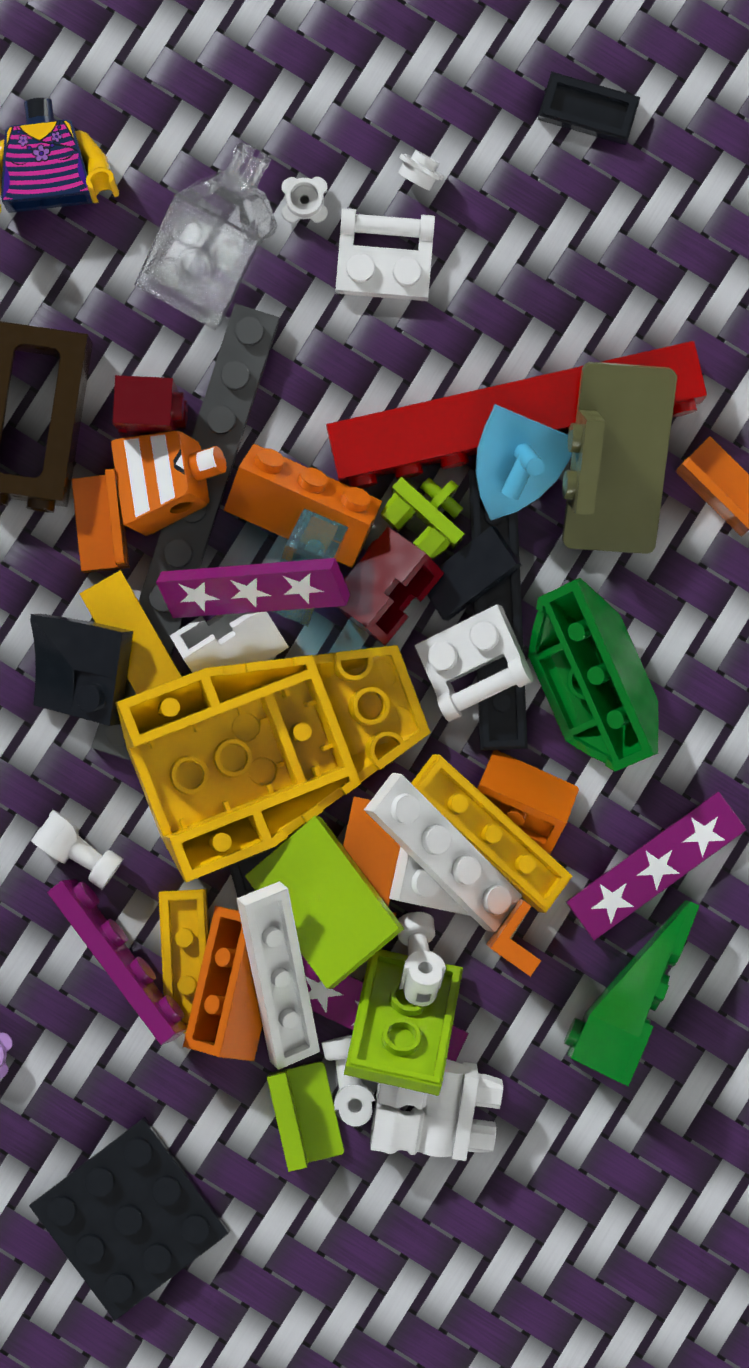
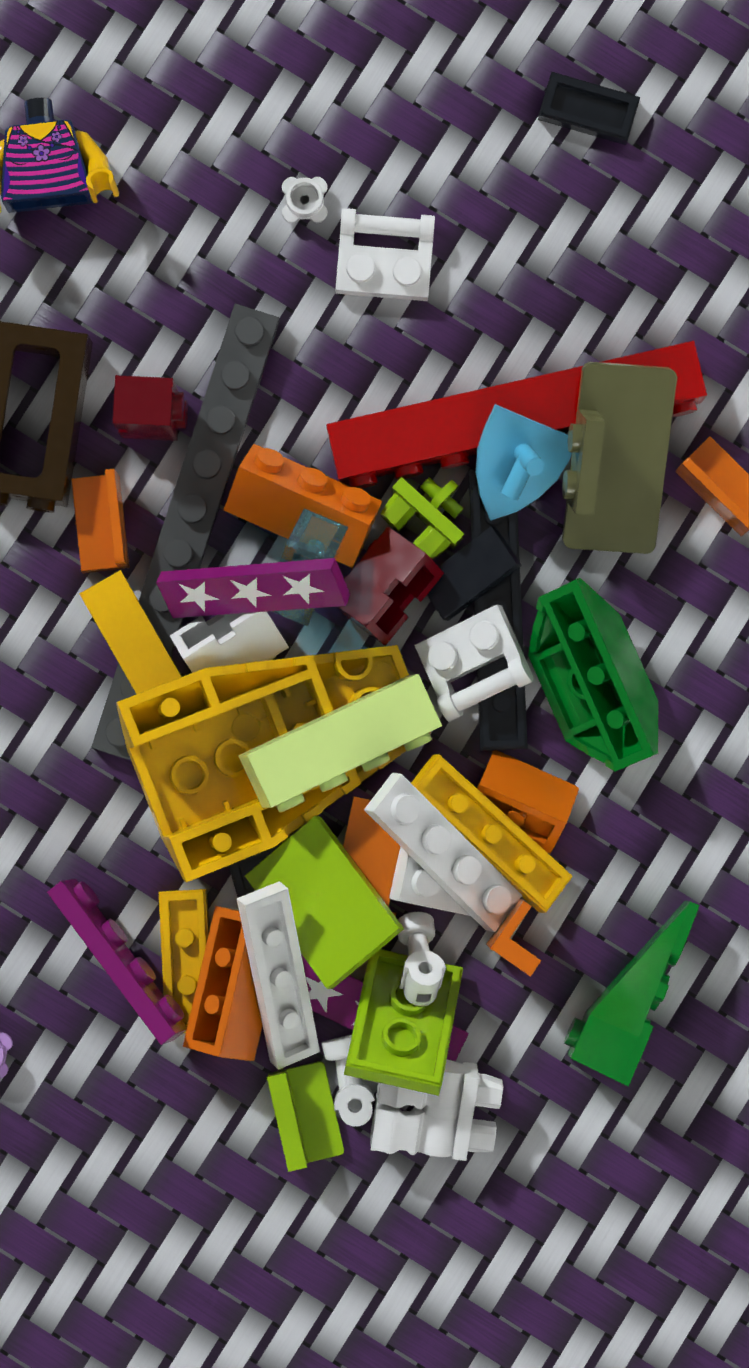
(62, 842): white leg -> none
(80, 667): black plate -> none
(129, 1218): black plate -> none
(163, 478): orange torso -> none
(210, 239): clear plate -> none
(340, 742): none -> yellowish green brick
(420, 169): white plate -> none
(655, 865): magenta tile -> none

